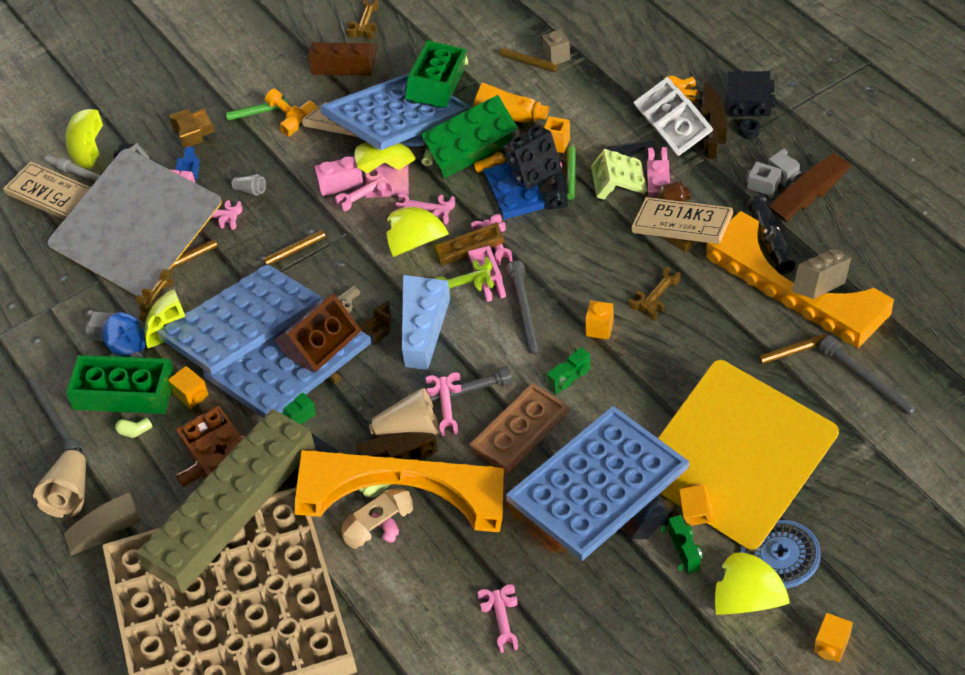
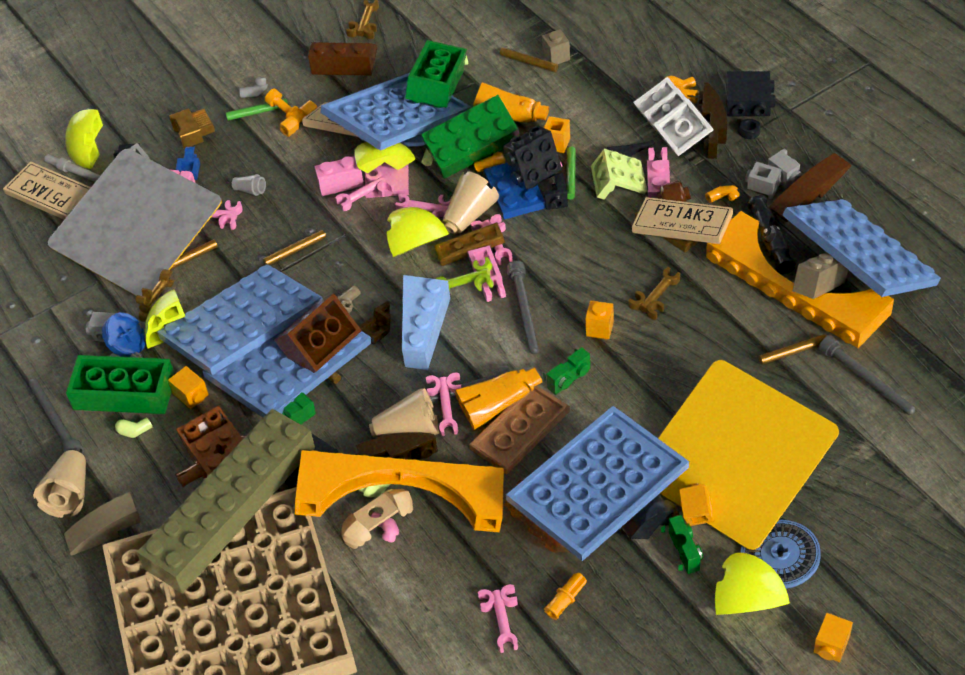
(256, 90): none -> light grey arm
(468, 202): none -> tan cone
(488, 398): none -> light orange piece
(565, 596): none -> light orange axle
(721, 191): none -> light orange arm
(862, 247): none -> medium blue plate

